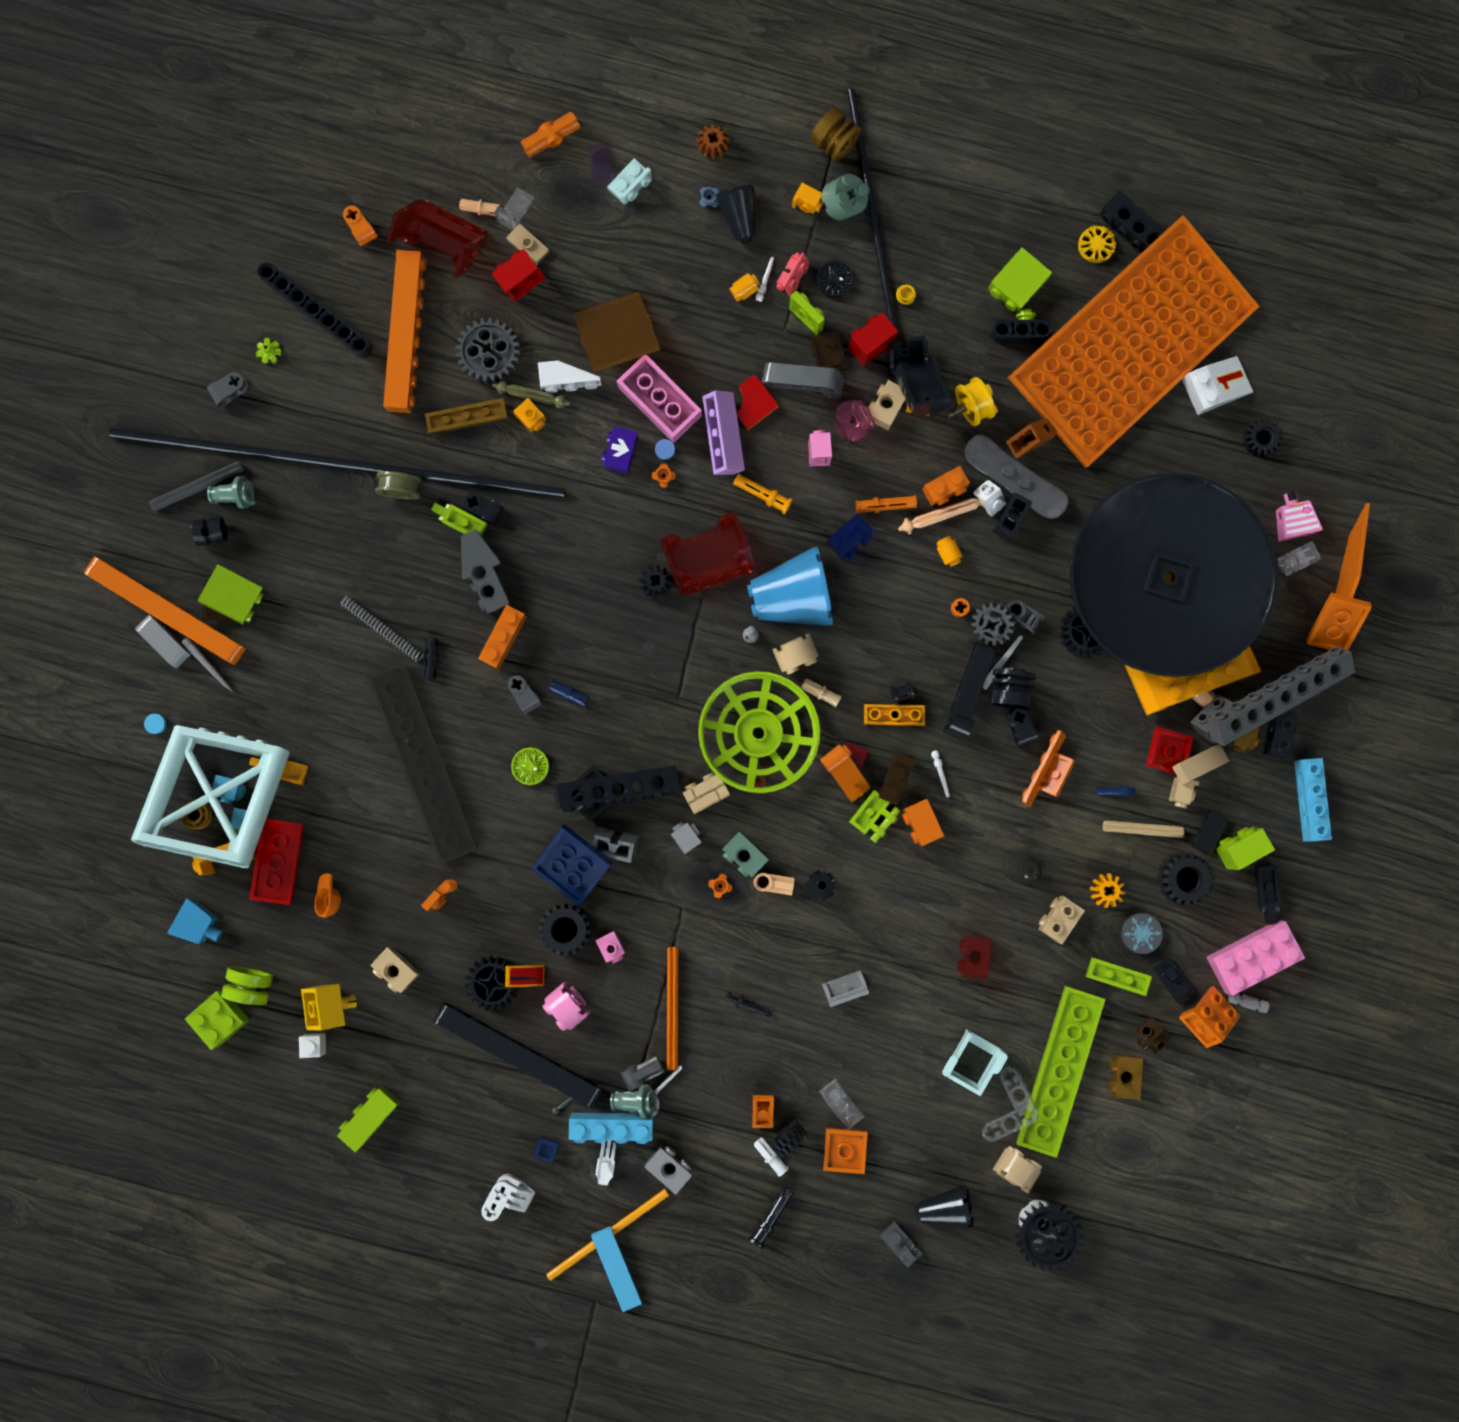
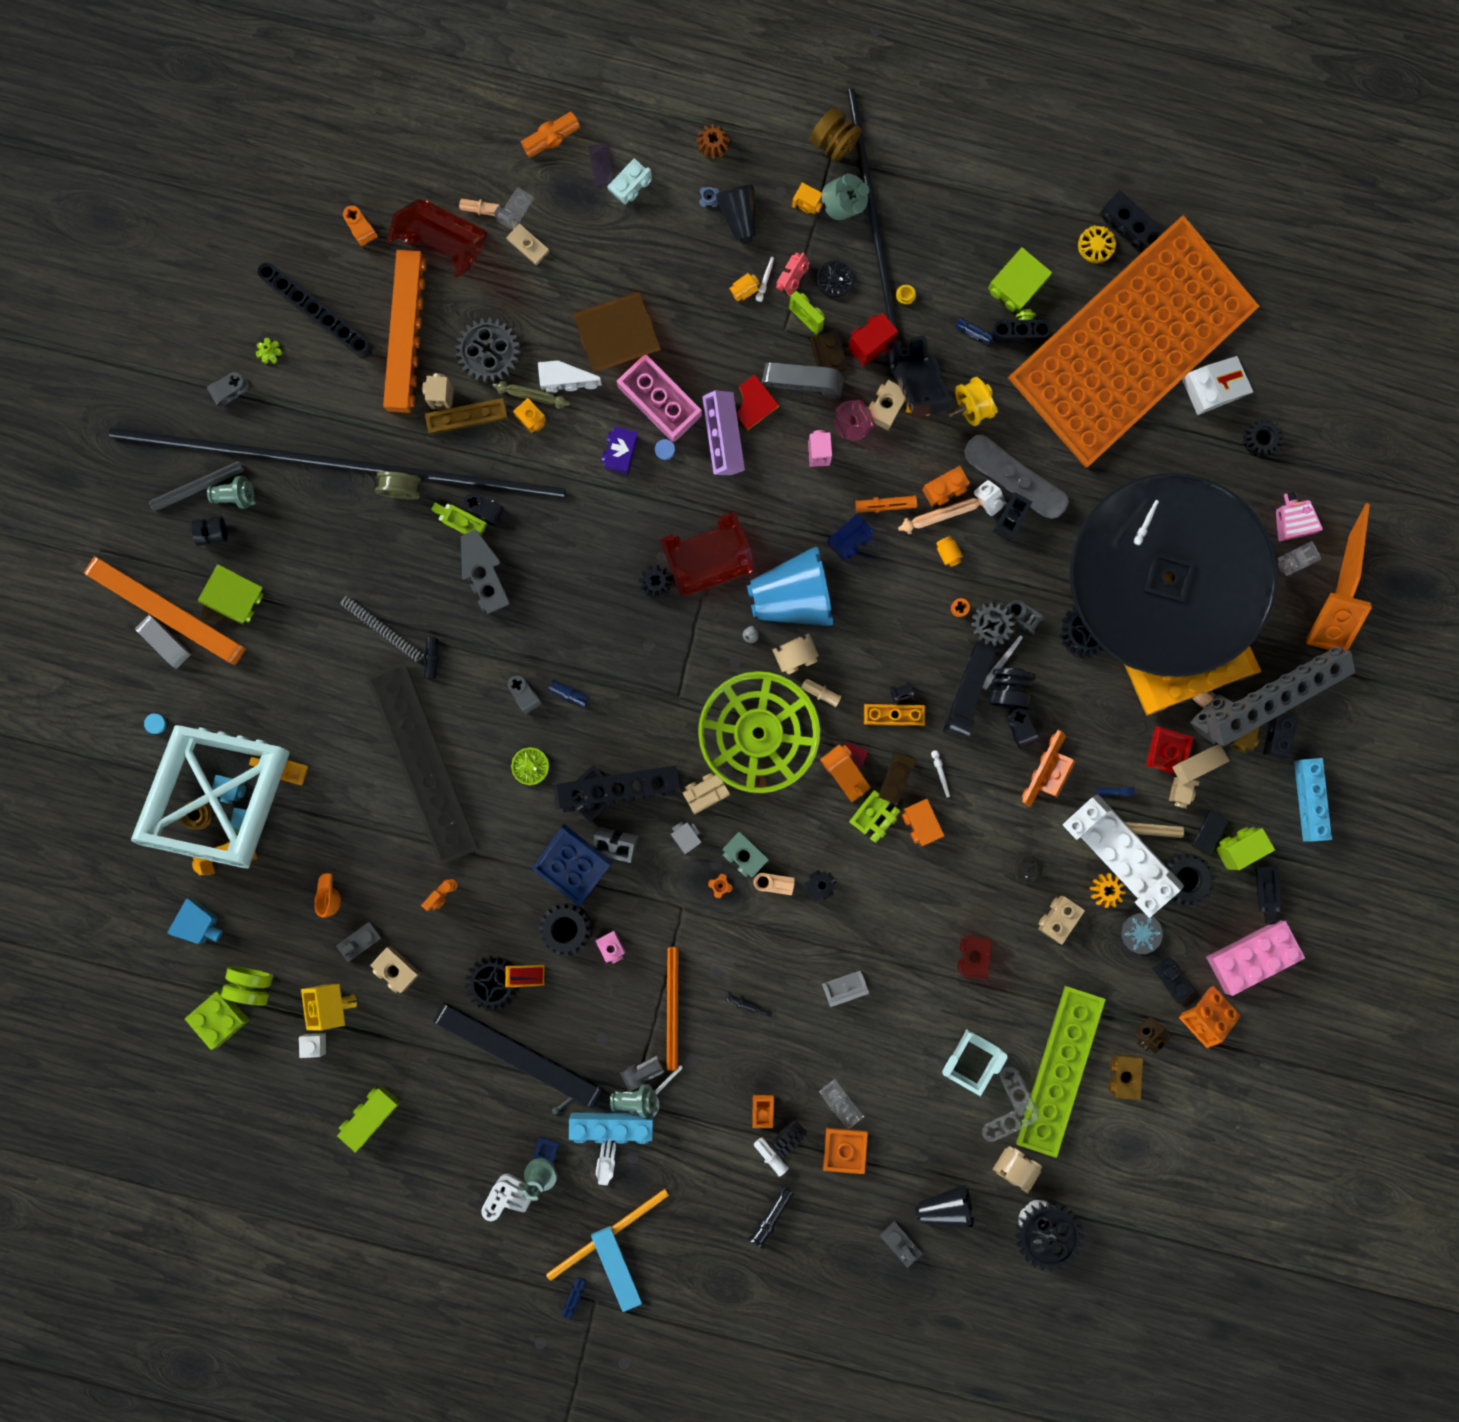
(193, 649): light grey bar -> none
(277, 862): red plate -> none
(359, 941): none -> dark grey hinge
(438, 392): none -> tan brick
(502, 637): orange brick -> none
(518, 275): red brick -> none
(540, 1177): none -> sand green piece
(566, 1006): bright pink brick -> none
(574, 1298): none -> dark blue axle
(663, 469): orange plate -> none
(672, 1180): light grey brick -> none
(741, 481): light orange pin -> none
(974, 331): none -> dark blue axle
(1039, 434): dark orange torso -> none
(1118, 976): lime plate -> none
(1124, 854): none -> white plate
(1143, 530): none -> white piece
(1249, 1002): light grey axle -> none

